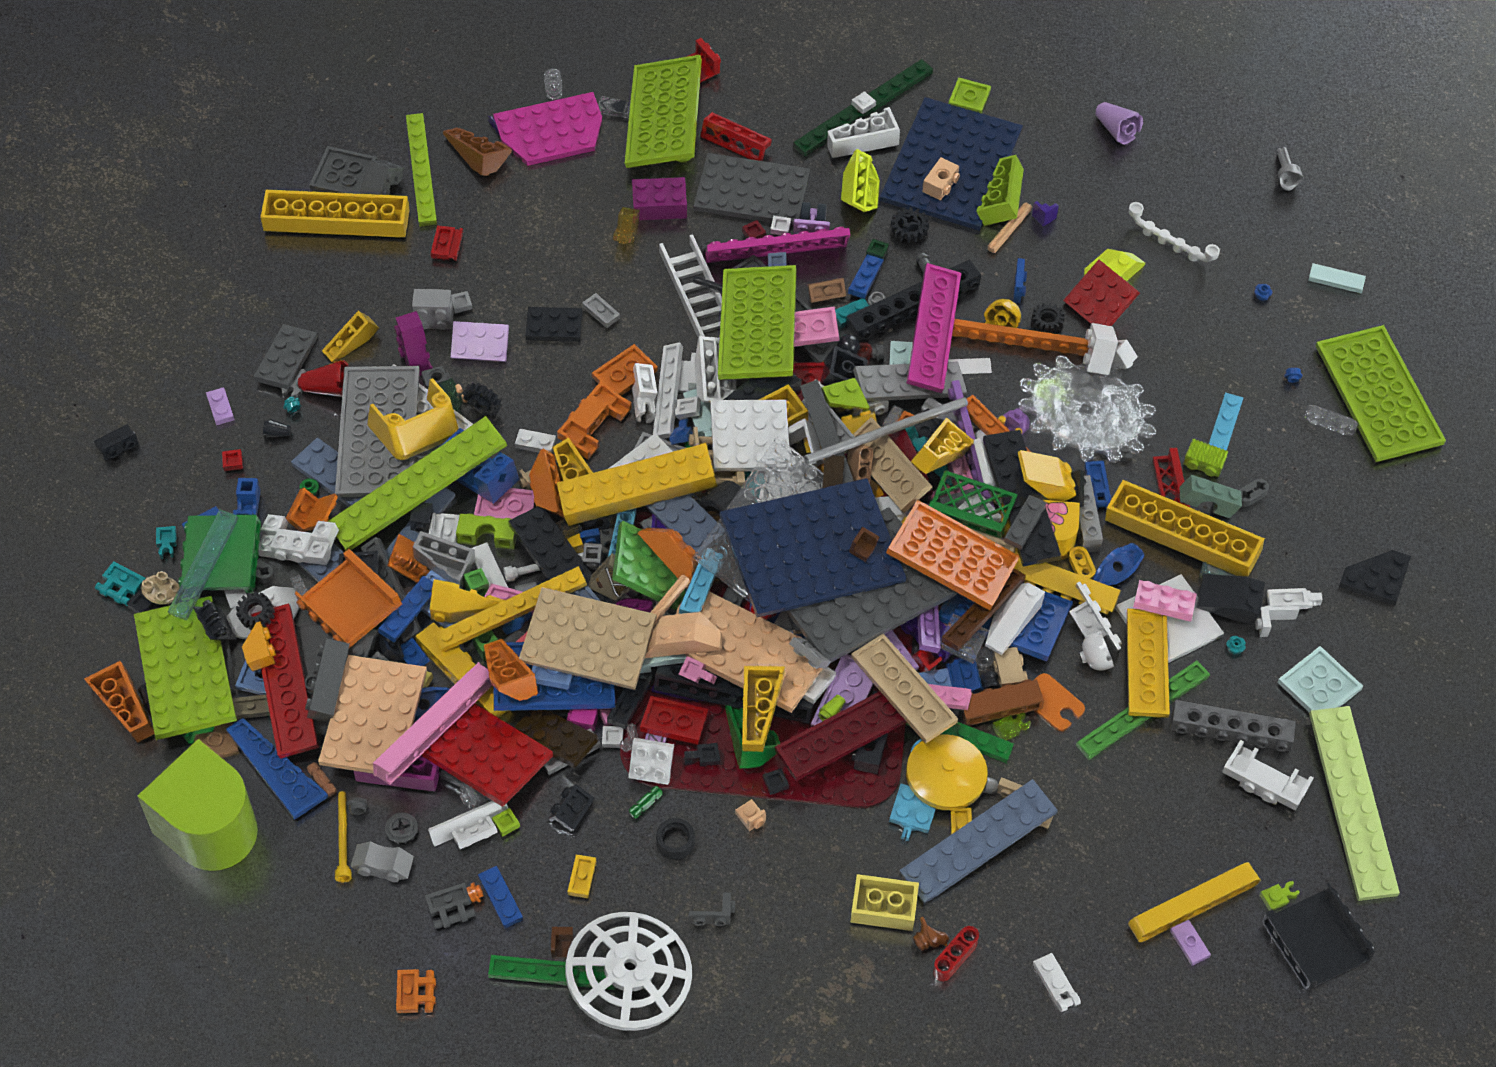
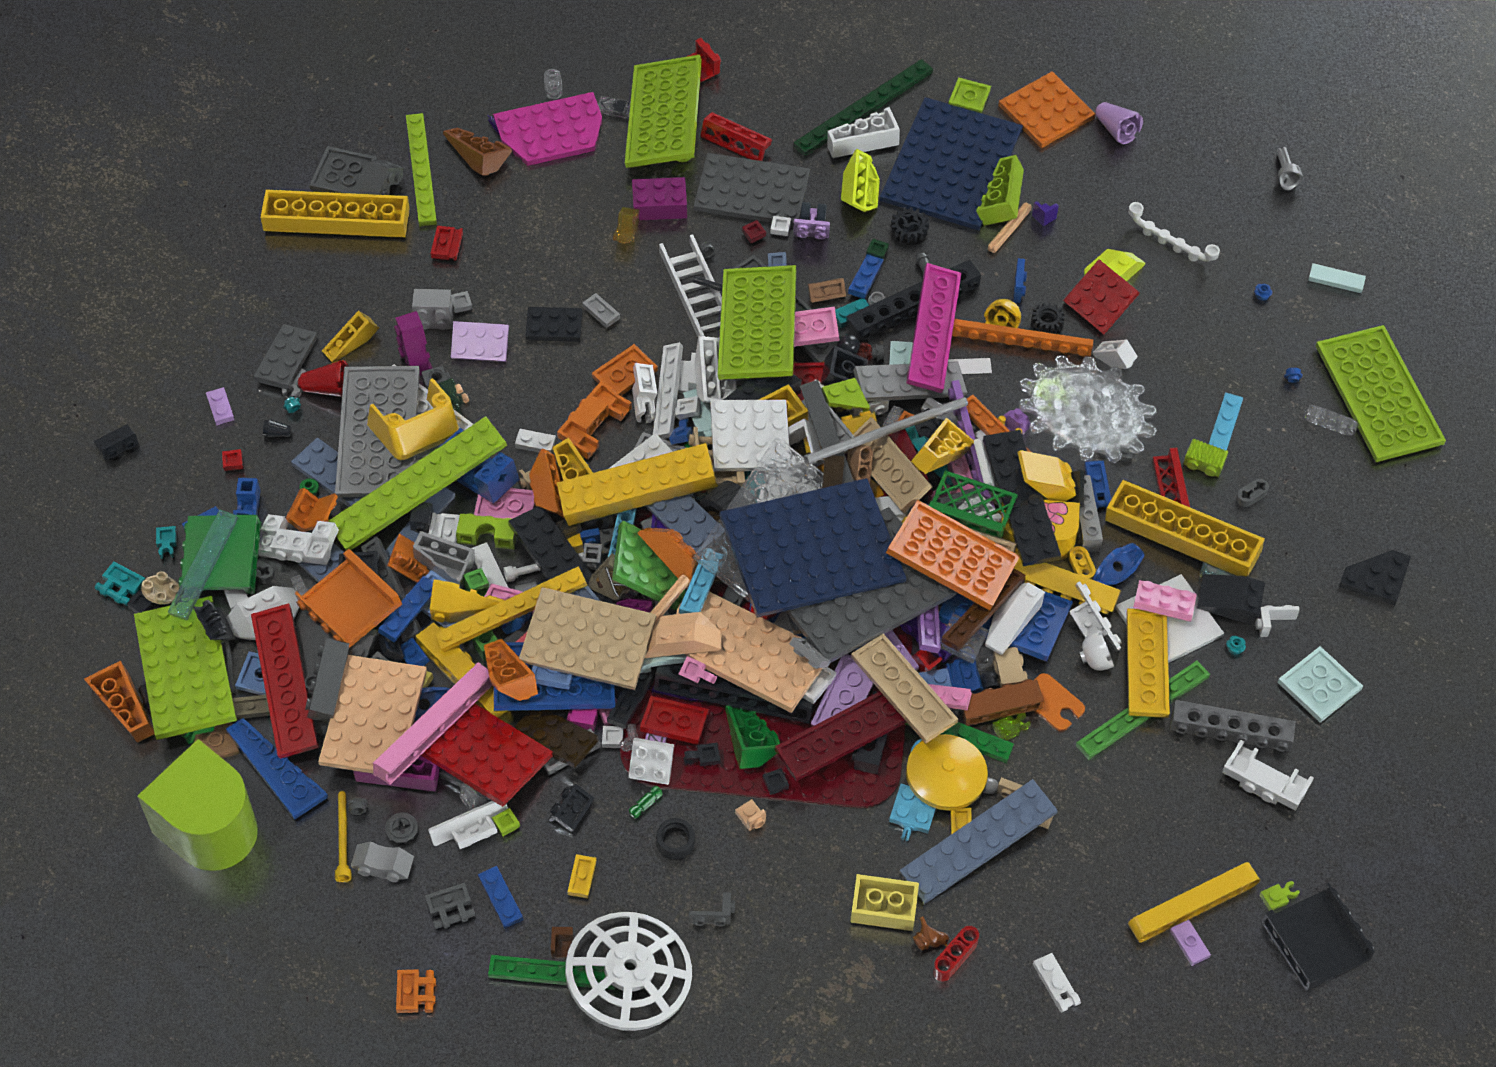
(248, 603): black tyre -> none
(257, 648): light orange slope -> none
(321, 779): nougat axle -> none
(475, 893): orange plate -> none
(482, 399): black gear -> none
(760, 698): yellow wedge -> none
(786, 243): dark pink plate -> none
(831, 708): lime cone -> none
(863, 102): white plate -> none
(864, 544): reddish brown panel -> none
(941, 178): light nougat brick -> none
(1025, 522): dark grey plate -> none
(1046, 109): none -> orange plate
(1102, 348): white brick -> none
(1199, 490): sand green arch -> none
(1293, 597): white hinge -> none
(1354, 804): yellowish green plate -> none

